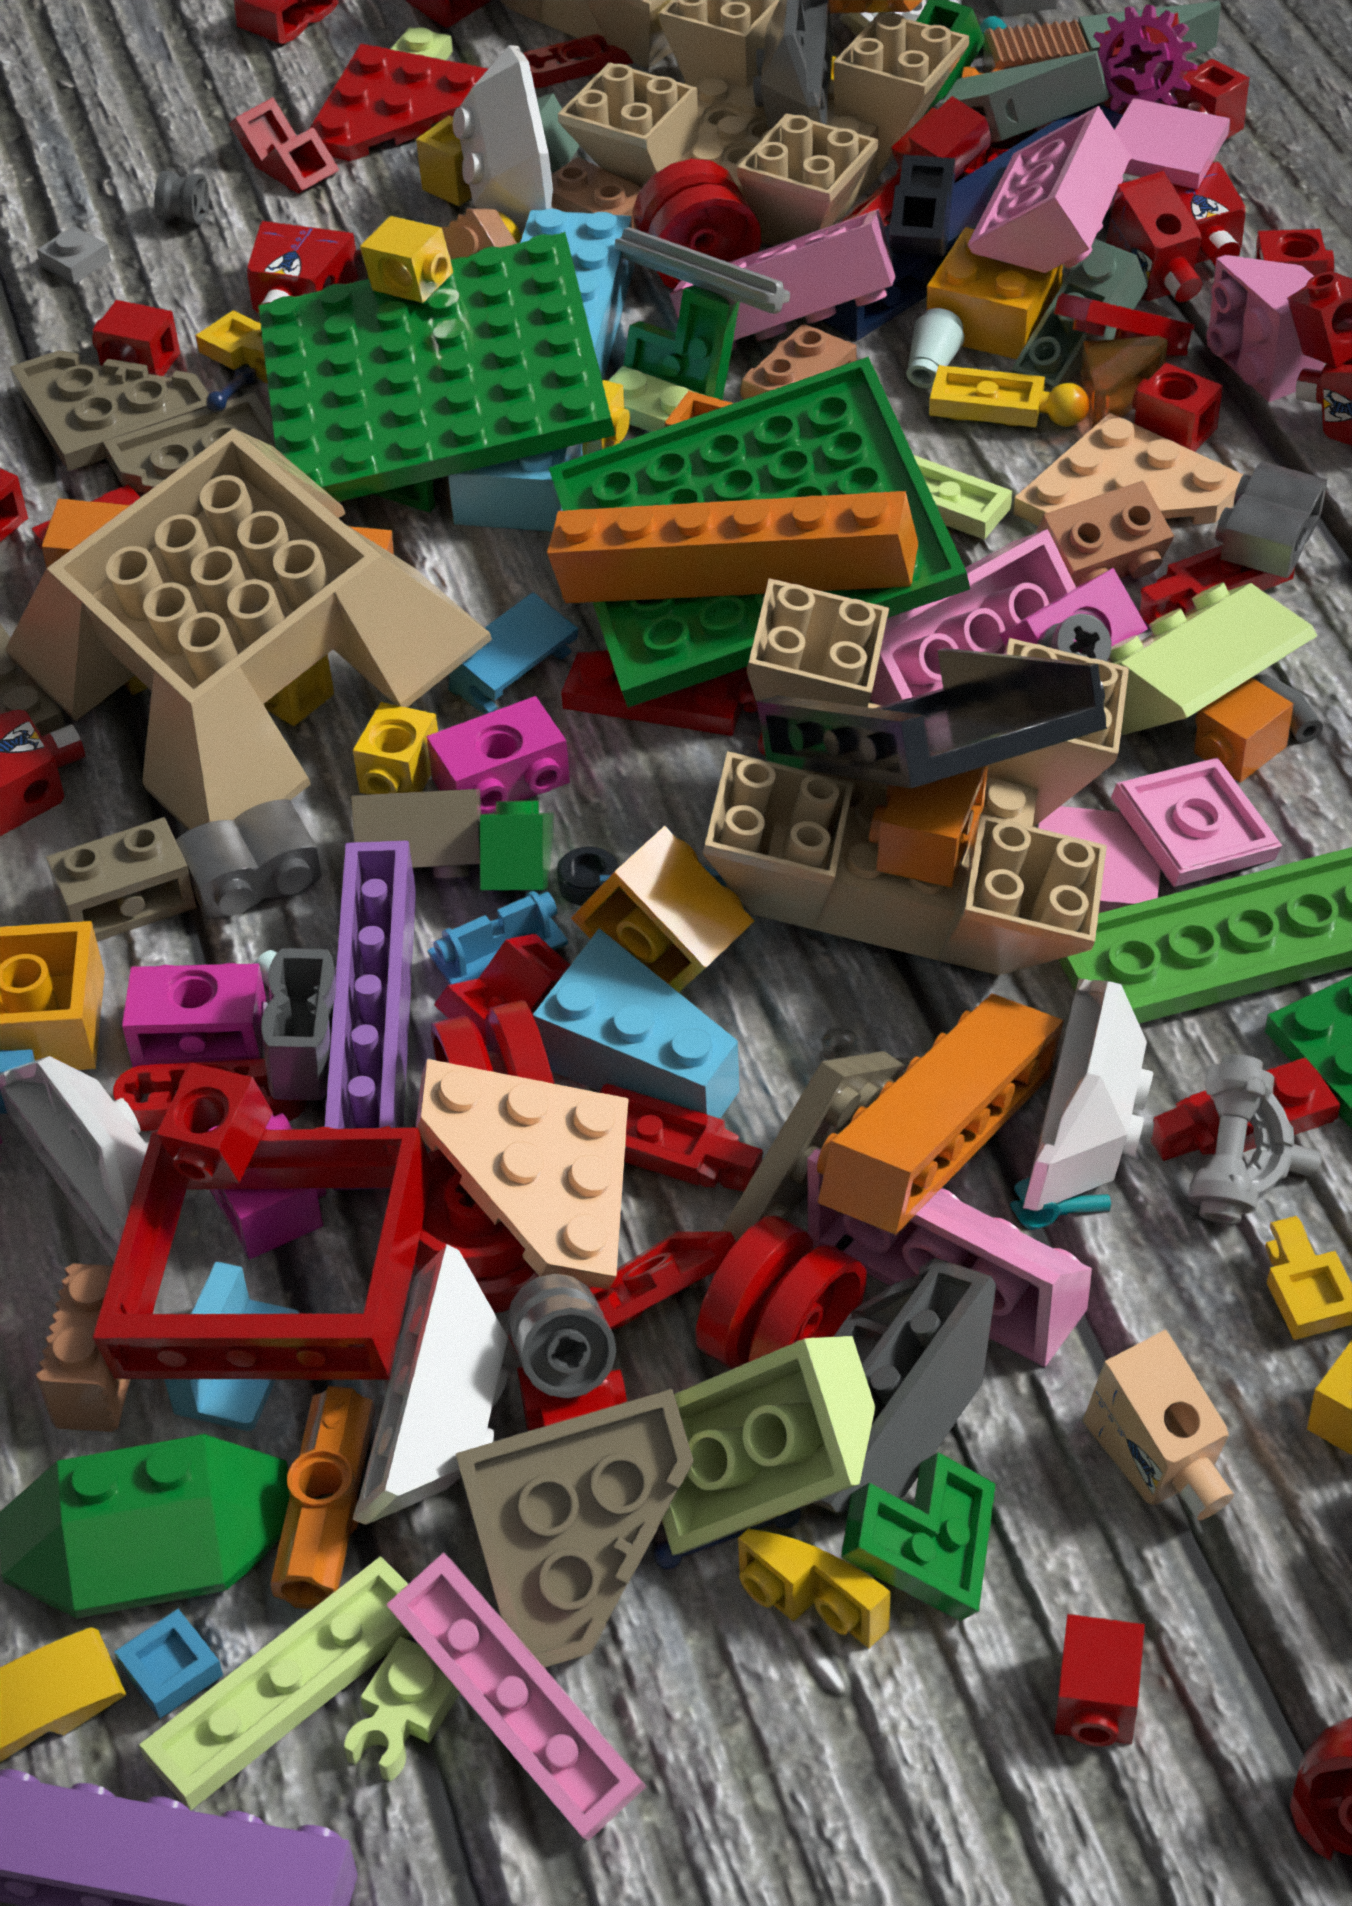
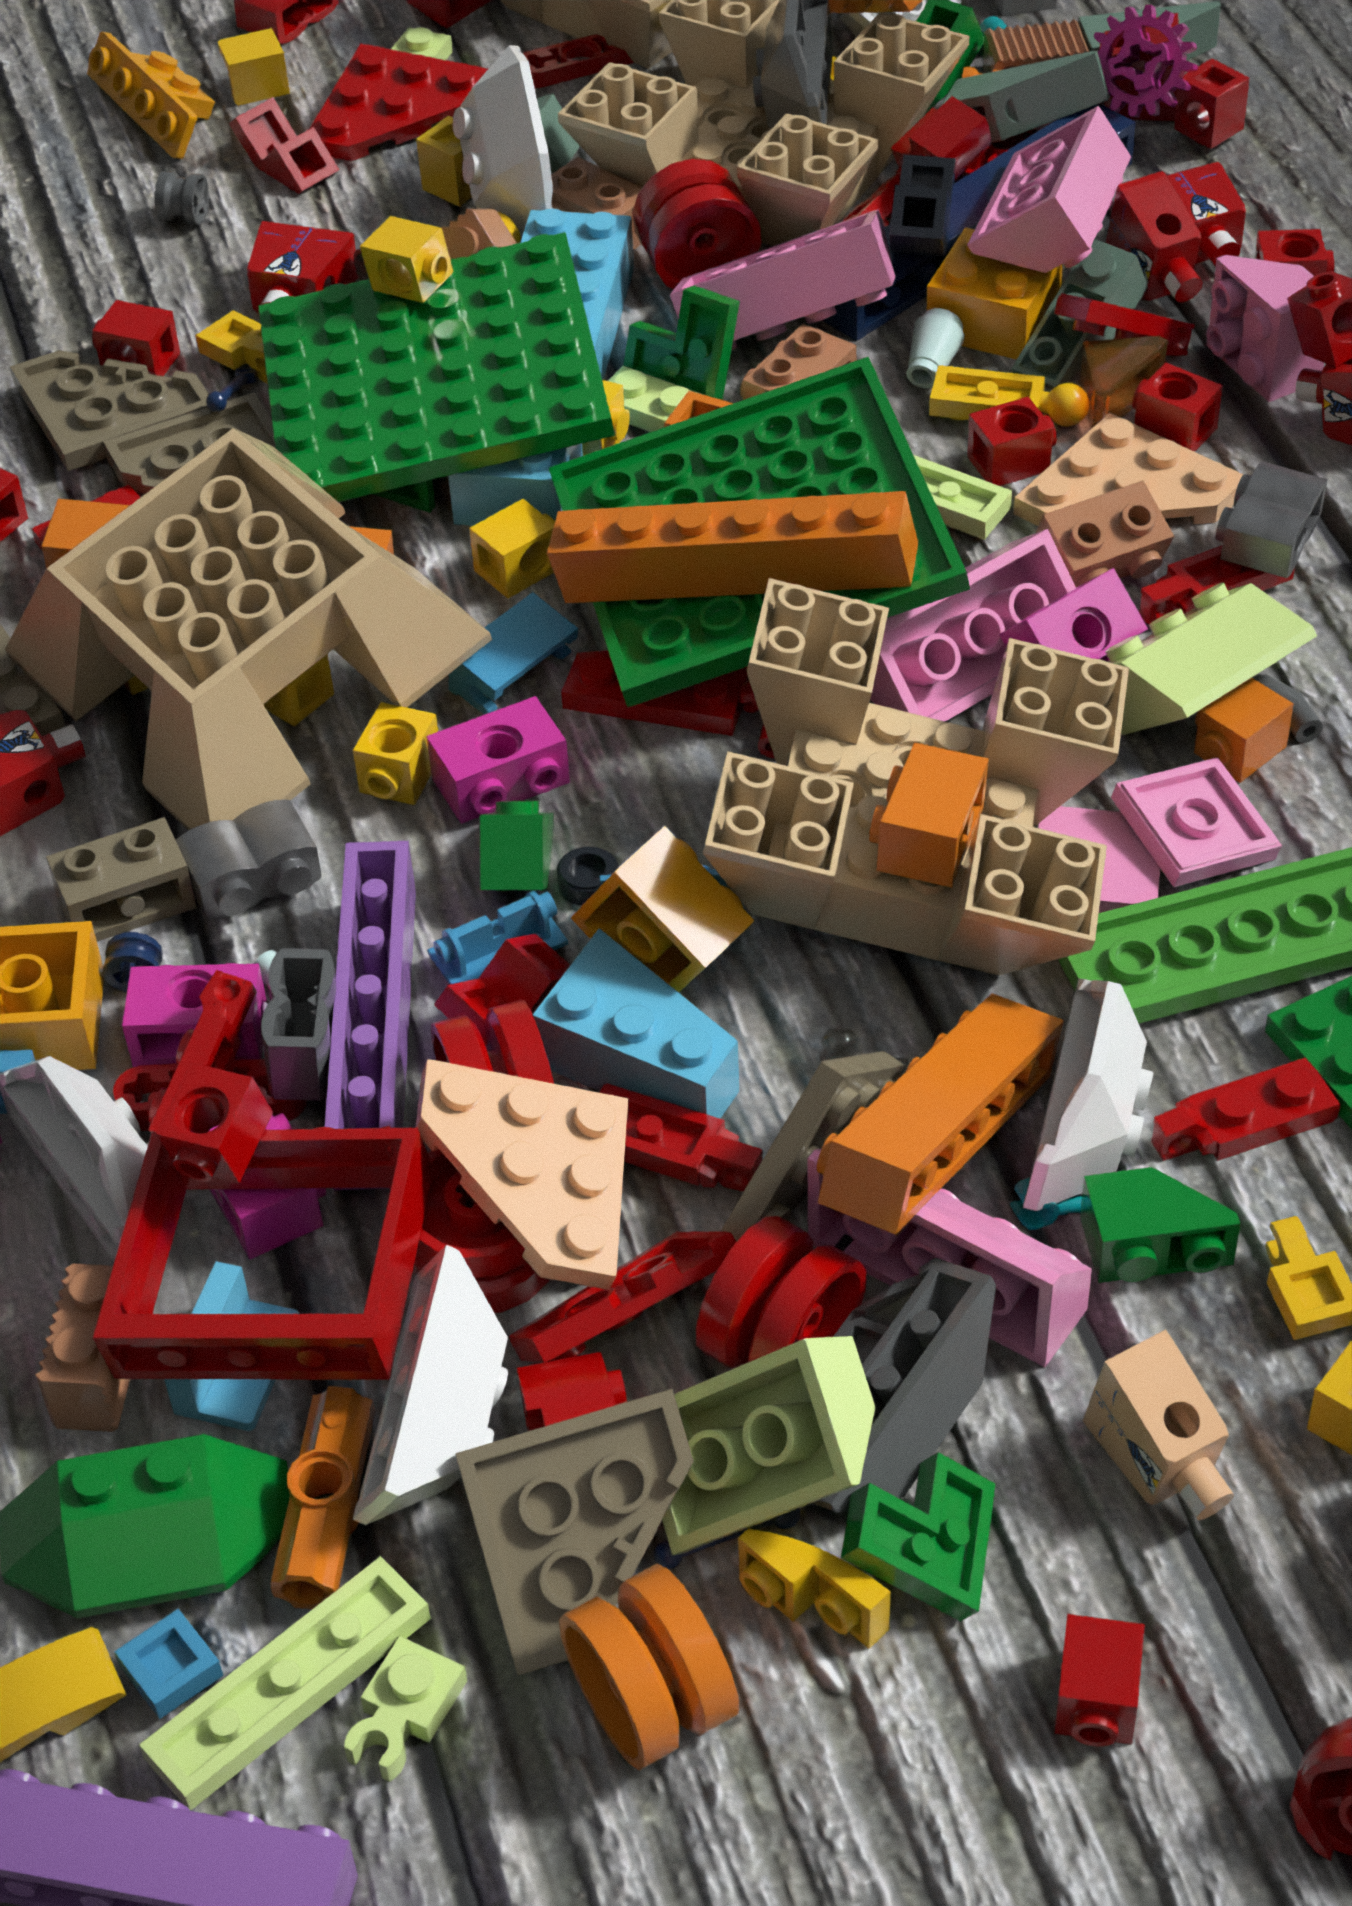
(73, 255): light grey plate -> none
(129, 948): none -> dark blue bush
(150, 92): none -> light orange bracket
(213, 1040): none -> red hinge
(255, 66): none -> yellow panel
(437, 824): dark tan brick -> none
(512, 548): none -> yellow brick
(516, 1697): bright pink plate -> none
(561, 1336): dark grey wheel -> none
(649, 1666): none -> orange wheel
(703, 270): light grey axle -> none
(982, 715): black panel -> none
(1010, 441): none -> red brick
(1086, 629): dark grey wheel -> none
(1153, 1226): none -> green slope
(1171, 141): bright pink tile -> none
(1245, 1095): light grey piece -> none

